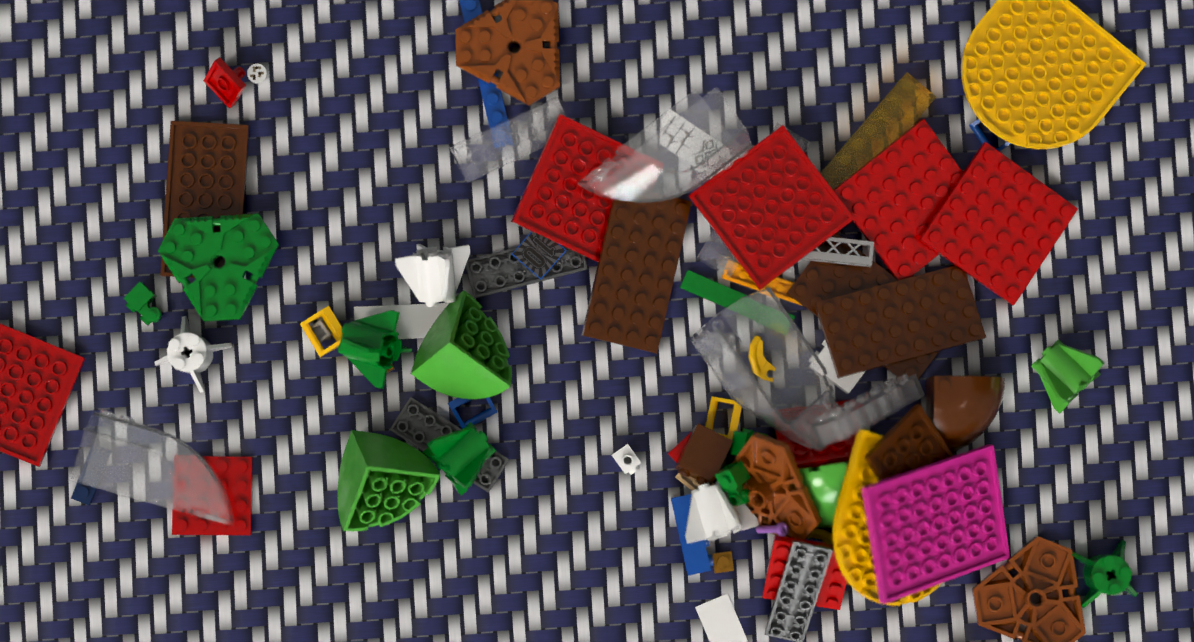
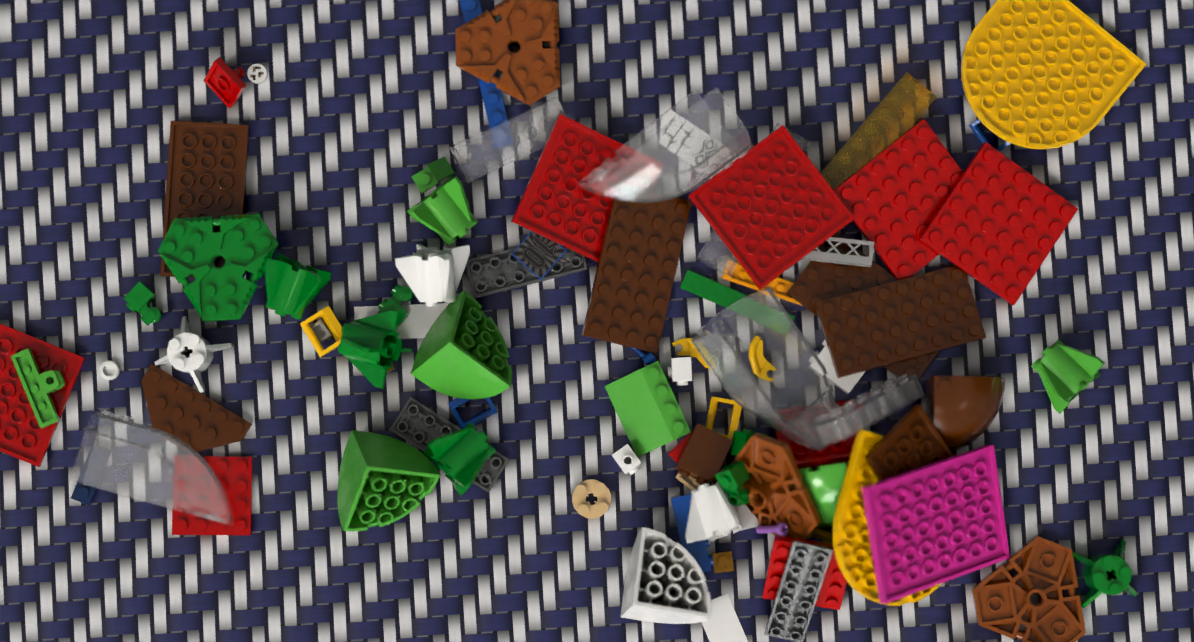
(38, 386): none -> bright green plate
(109, 370): none -> white tile
(189, 414): none -> reddish brown plate
(292, 285): none -> green brick
(400, 294): none -> green brick
(433, 174): none -> bright green slope
(445, 211): none -> bright green brick
(598, 489): none -> tan plate
(647, 409): none -> bright green slope
(648, 358): none -> blue hand
(664, 583): none -> white brick
(680, 370): none -> white brick
(689, 349): none -> yellow piece

